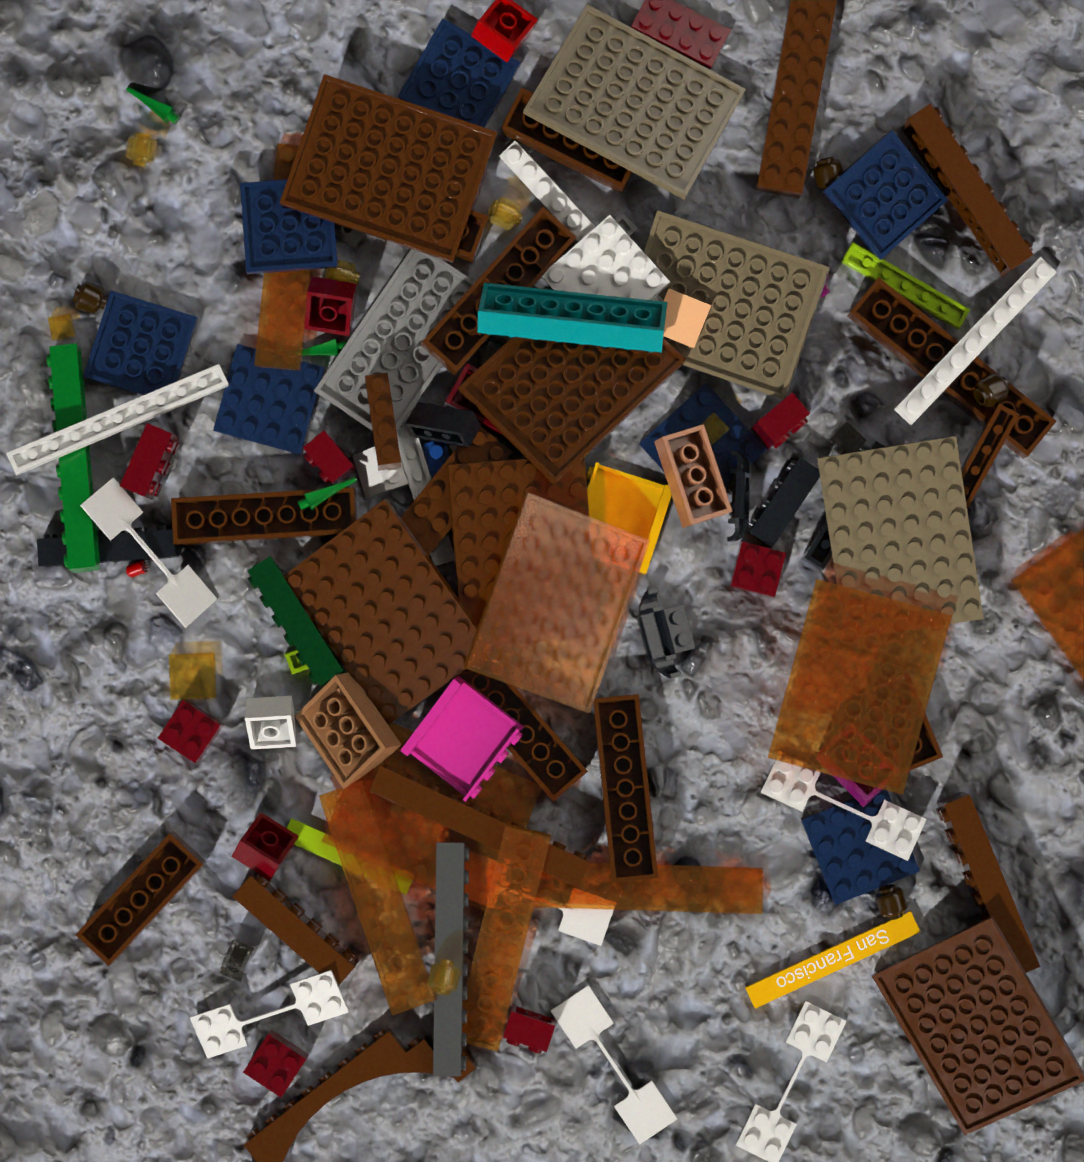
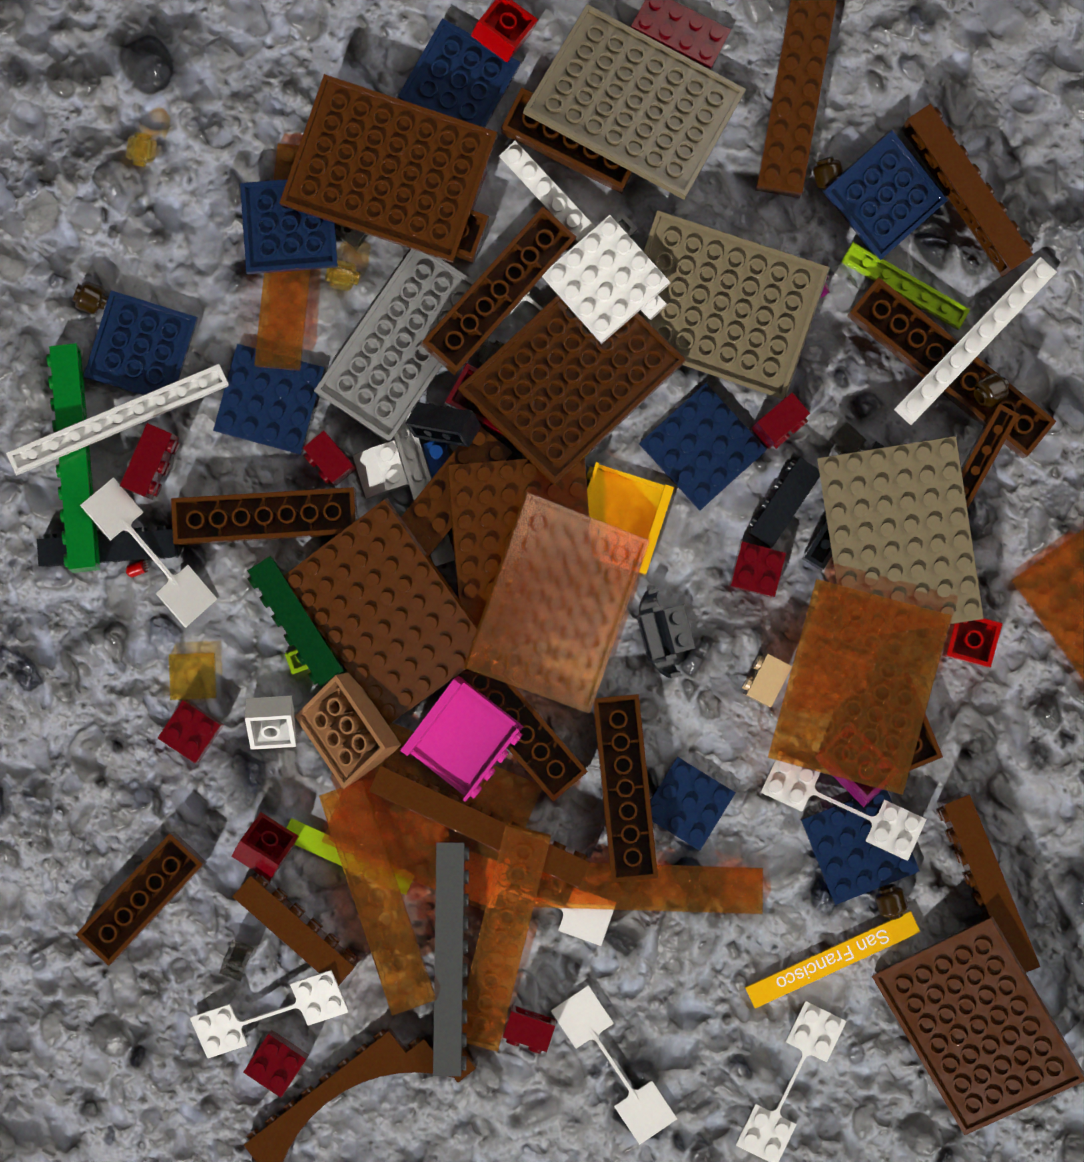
(61, 327): clear yellow plate -> none
(164, 111): green piece -> none
(316, 497): green piece -> none
(328, 348): green piece -> none
(330, 306): dark red brick -> none
(383, 421): reddish brown brick -> none
(444, 977): clear yellow head -> none
(505, 213): clear yellow head -> none
(572, 317): teal slope -> none
(684, 317): light nougat tile -> none
(689, 803): none -> dark blue plate
(693, 476): nougat brick -> none
(715, 428): clear yellow plate -> none
(740, 490): black plate -> none
(766, 680): none -> tan brick
(973, 641): none -> red brick

